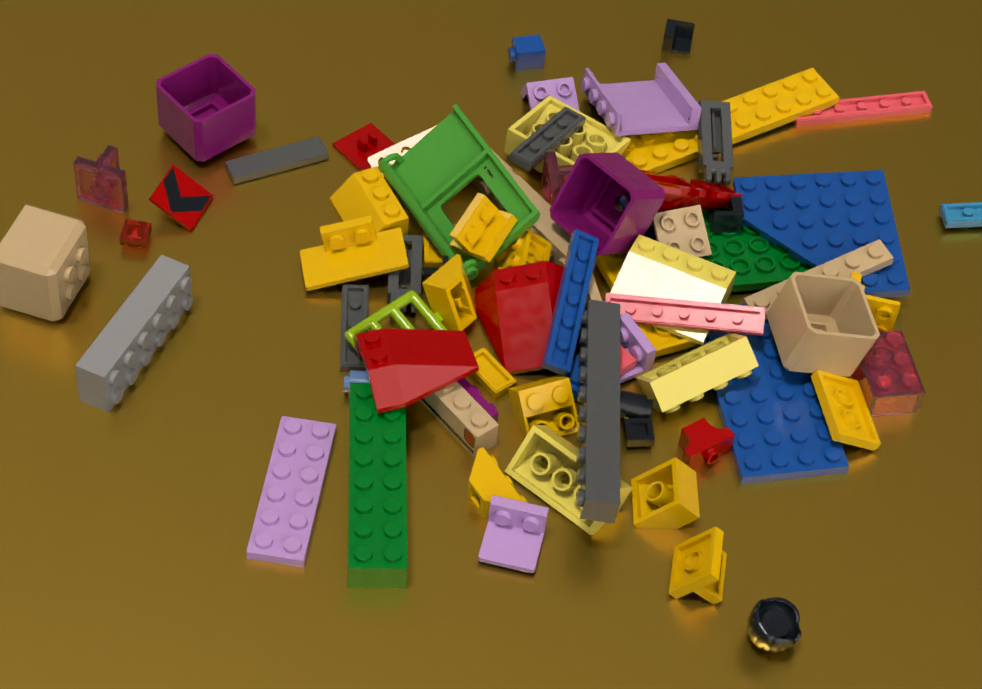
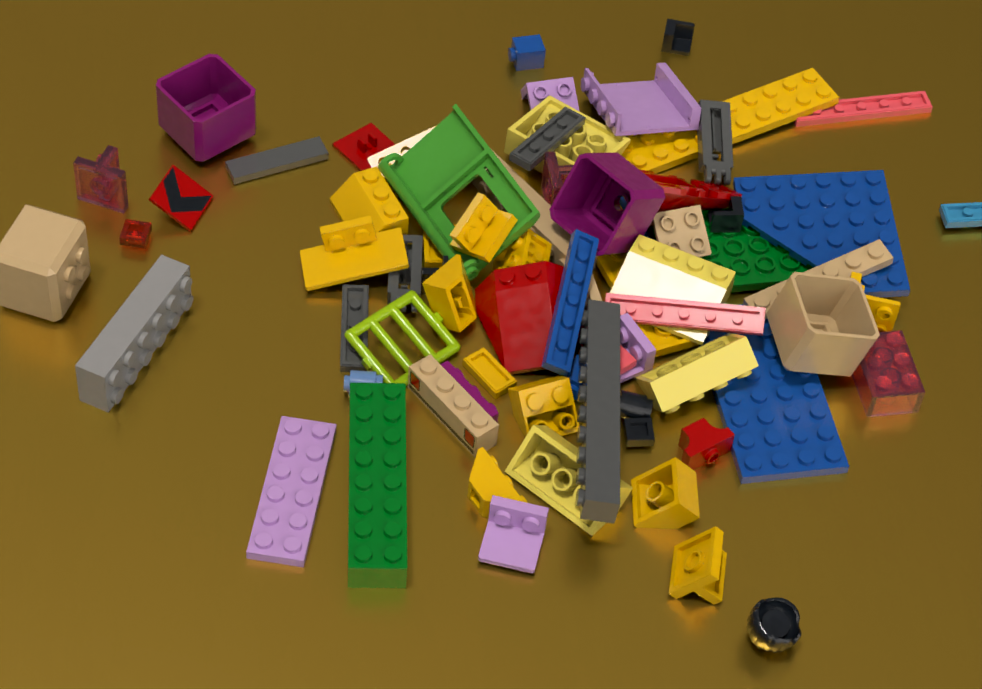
(412, 363): red wedge -> none
(845, 410): yellow plate -> none

